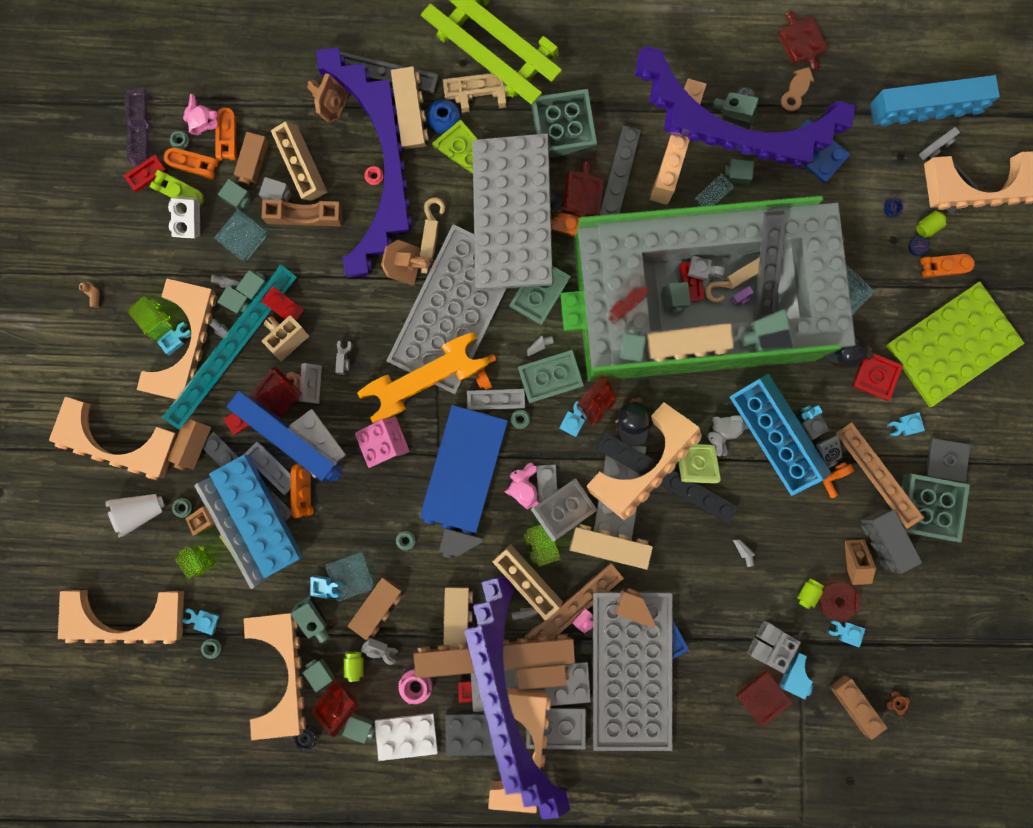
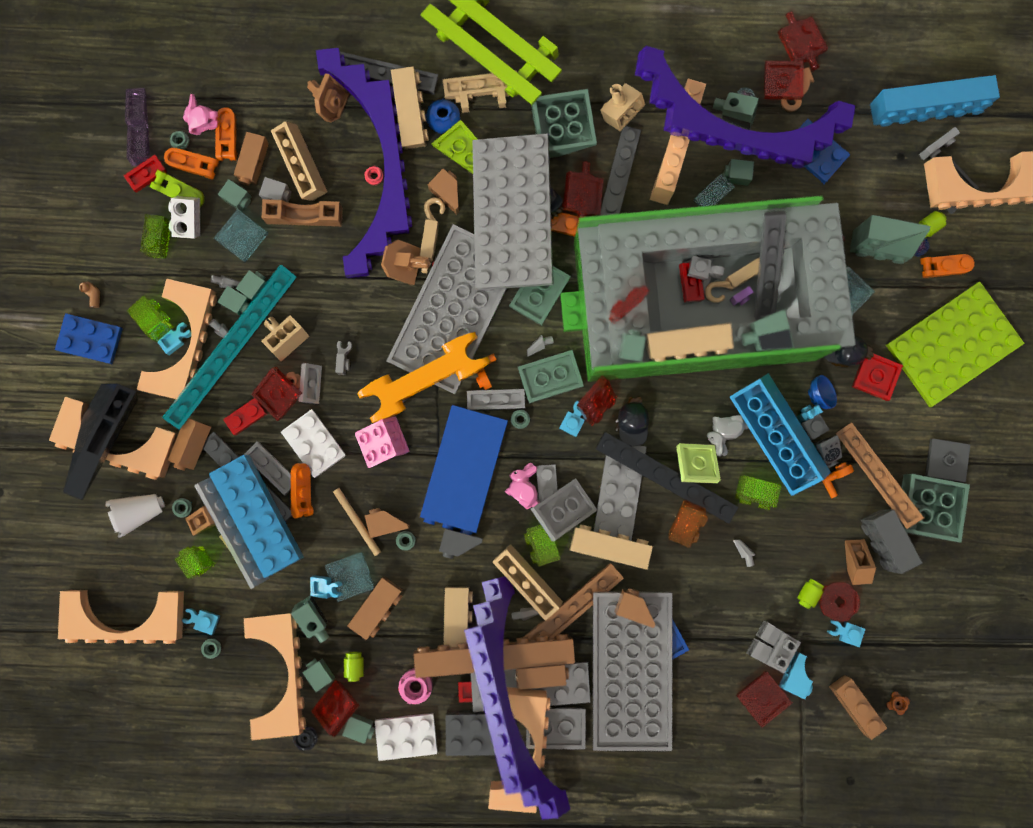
(88, 338): none -> blue plate
(97, 435): none -> black wedge
(155, 236): none -> clear neon green brick
(281, 304): red plate -> none
(285, 437): blue brick -> none
(357, 522): none -> tan bar
(378, 649): light grey plate -> none
(383, 523): none -> medium nougat slope
(446, 188): none -> medium nougat slope
(584, 621): bright pink plate -> none
(622, 106): none -> tan brick
(626, 495): light nougat arch -> none
(676, 297): sand green brick -> none
(687, 524): none -> clear orange brick
(757, 491): none -> clear neon green brick
(783, 80): none -> clear red plate
(822, 392): none -> blue piece
(888, 239): none -> sand green slope
(893, 207): clear blue tile -> none
(908, 424): medium azure plate -> none

